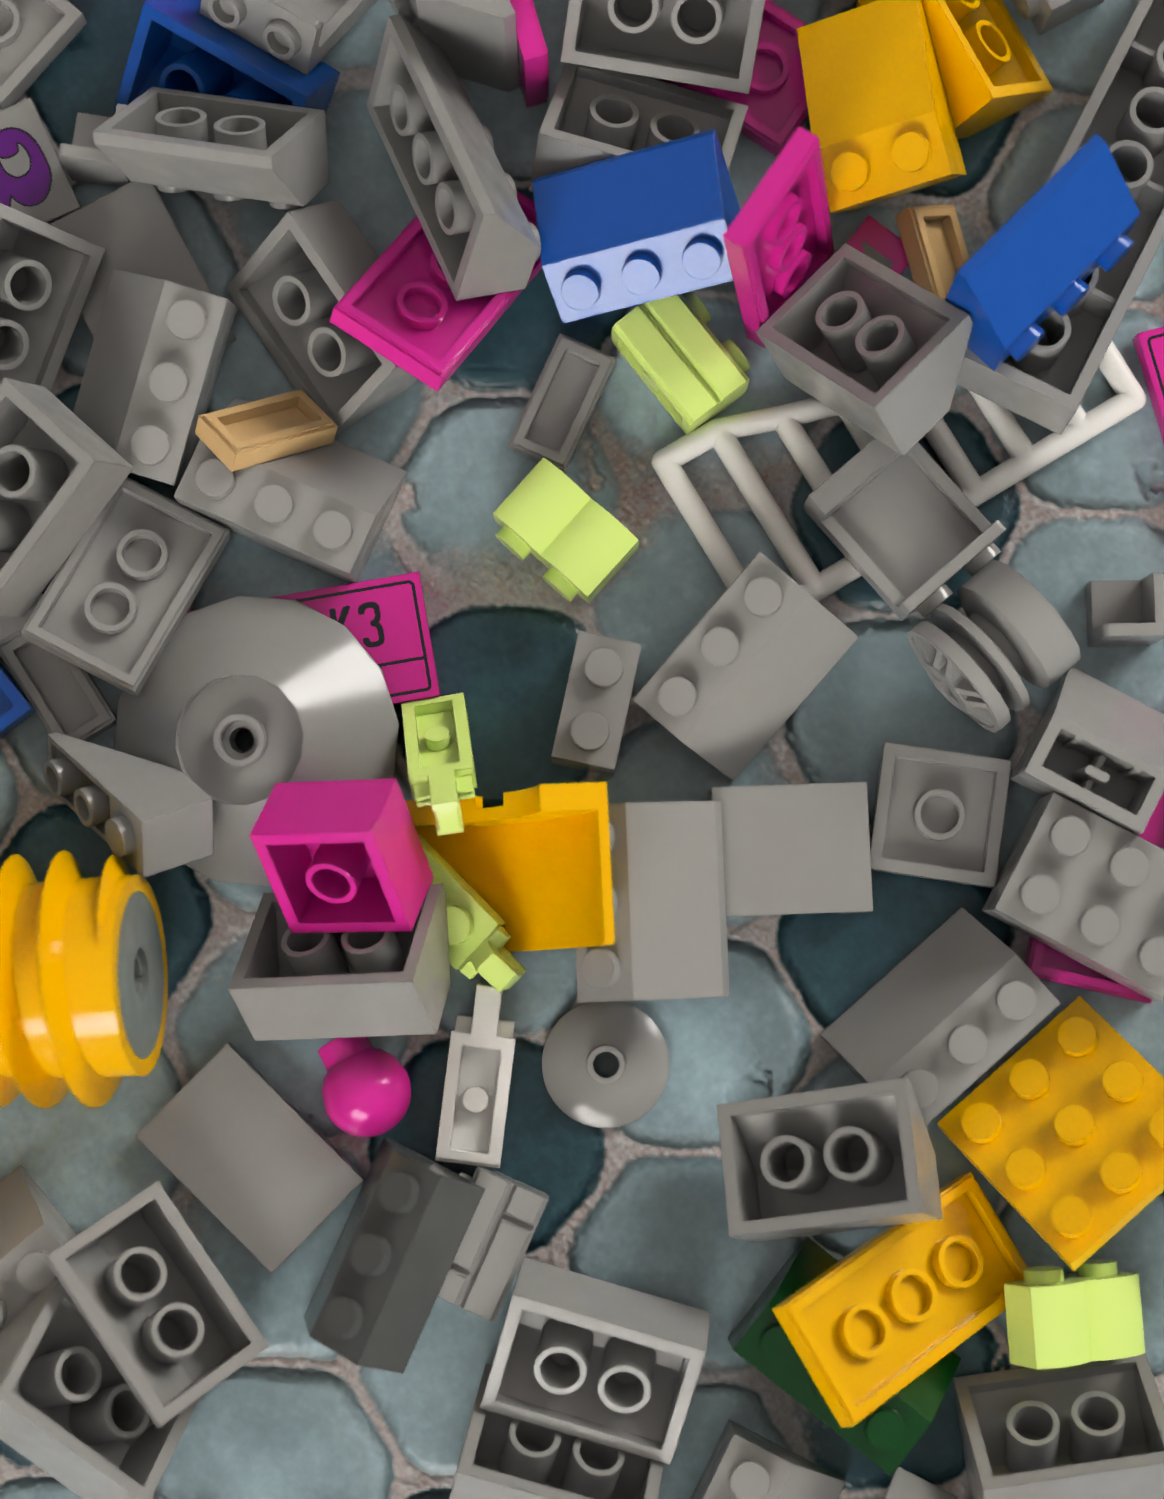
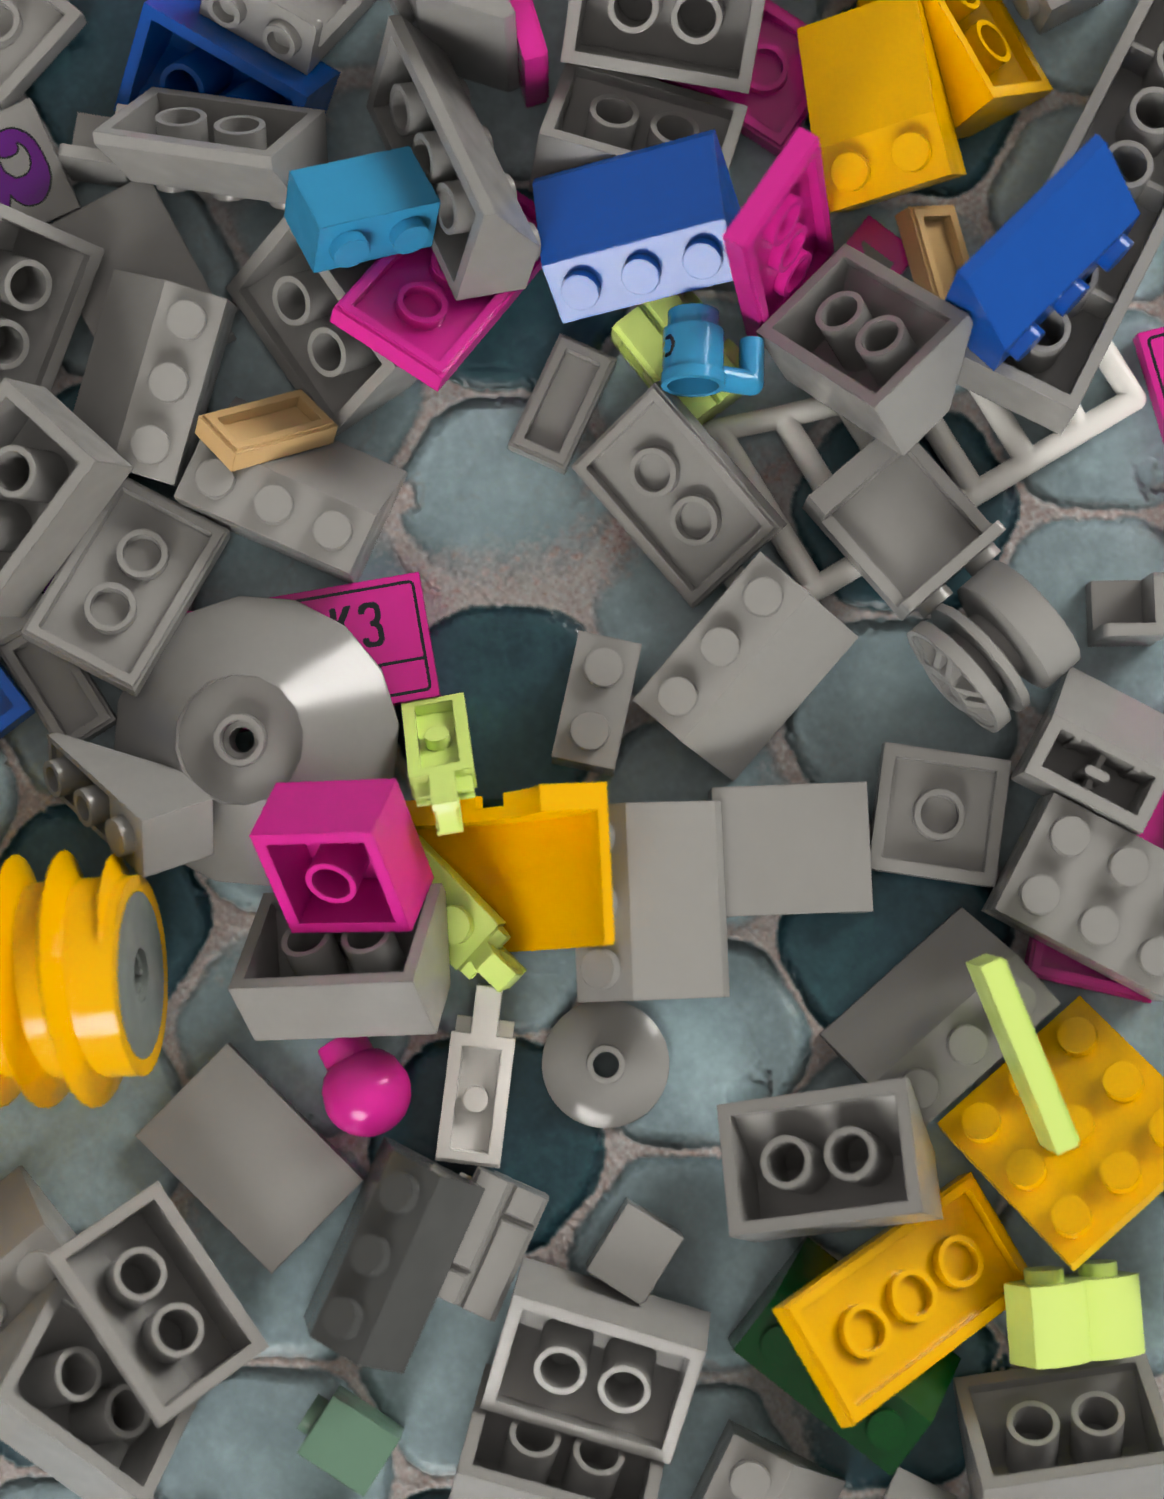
(348, 1438): none -> sand green brick
(361, 209): none -> dark azure brick
(565, 532): yellowish green brick -> none
(634, 1251): none -> light grey panel
(678, 494): none -> light grey tile
(696, 356): none -> dark azure piece
(1023, 1053): none -> yellowish green tile

